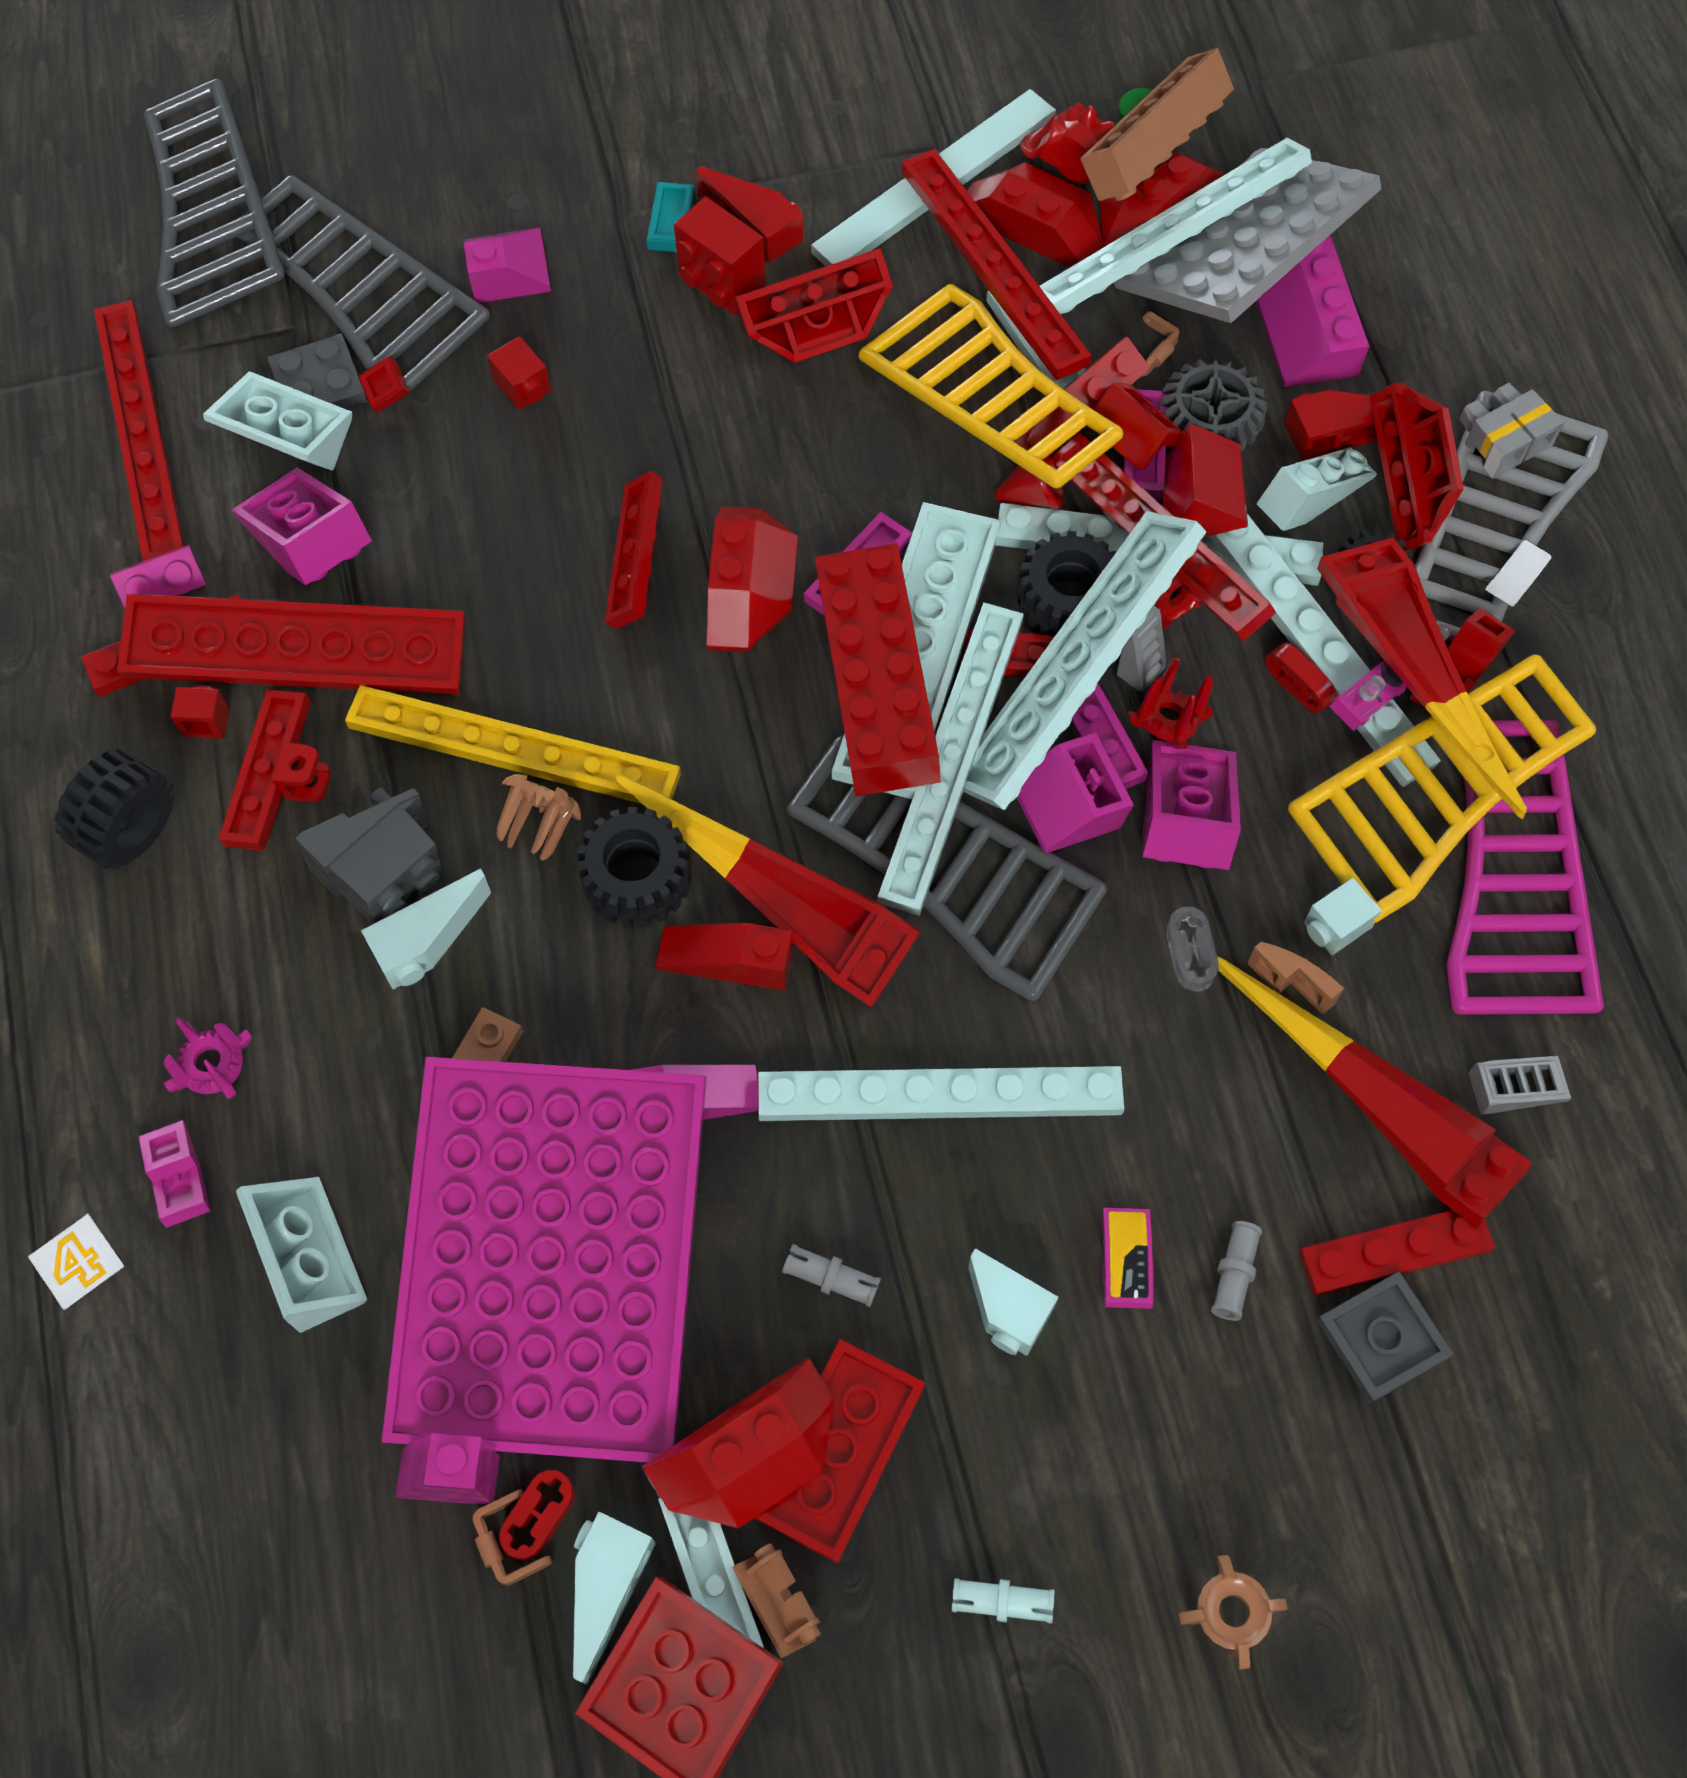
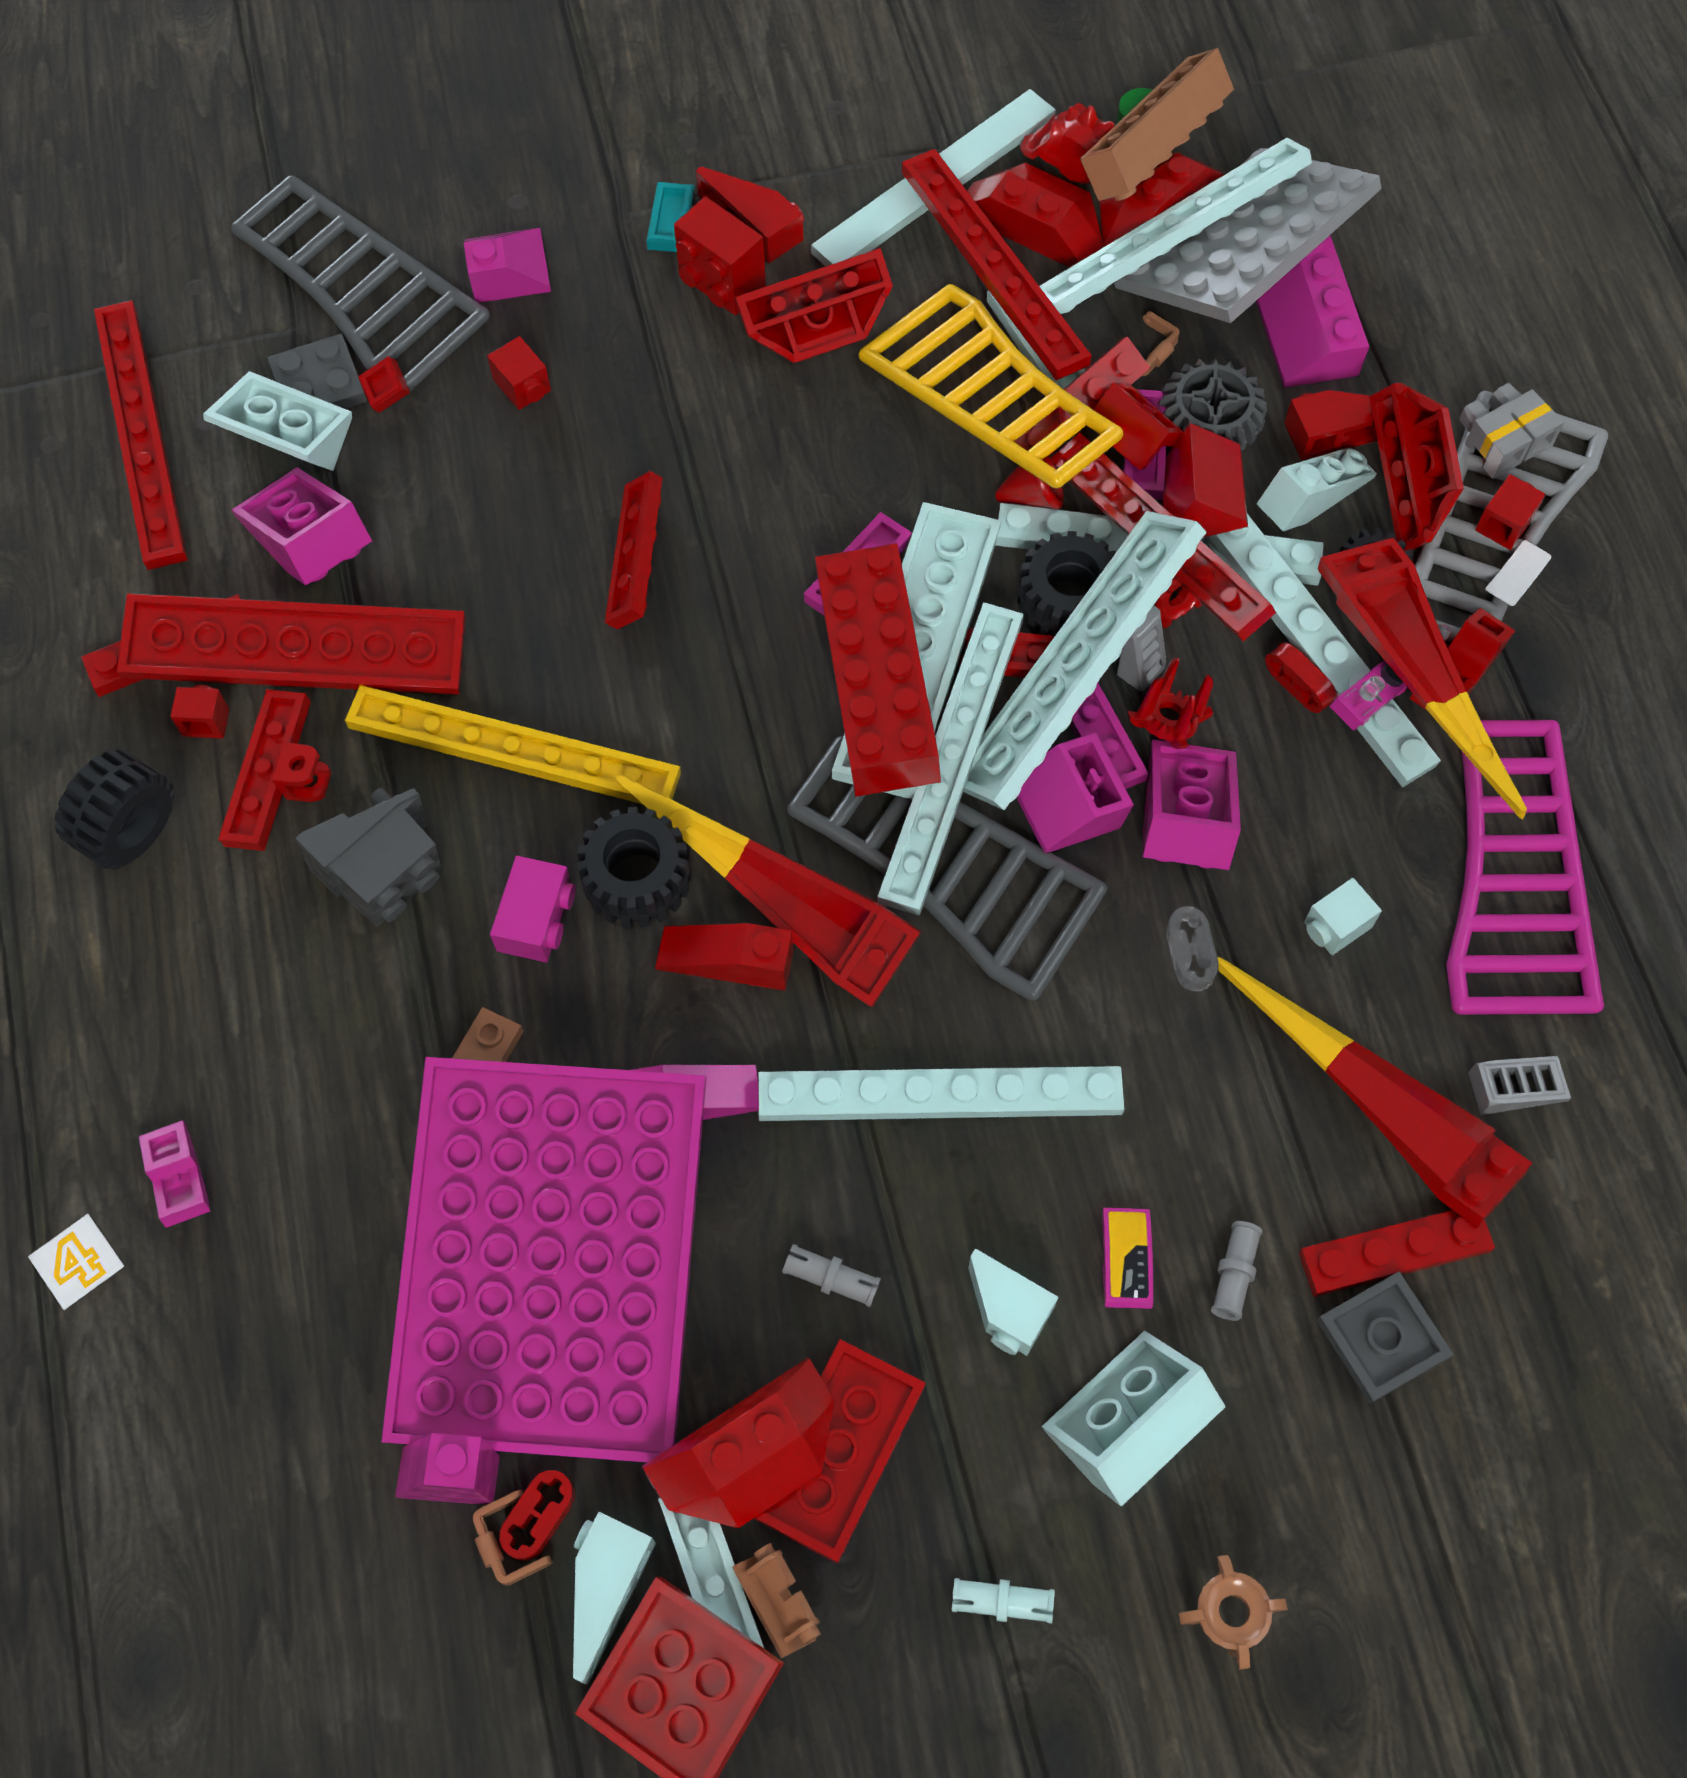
(162, 575): dark pink plate -> none
(173, 222): dark grey bar -> none
(217, 1079): dark pink piece -> none
(302, 1250): light aqua slope -> none
(422, 932): light aqua slope -> none
(532, 909): none -> dark pink brick
(557, 813): nougat piece -> none
(748, 577): red wedge -> none
(1134, 1416): none -> light aqua slope
(1282, 967): nougat slope -> none
(1460, 822): yellow bar -> none
(1510, 511): none -> red brick

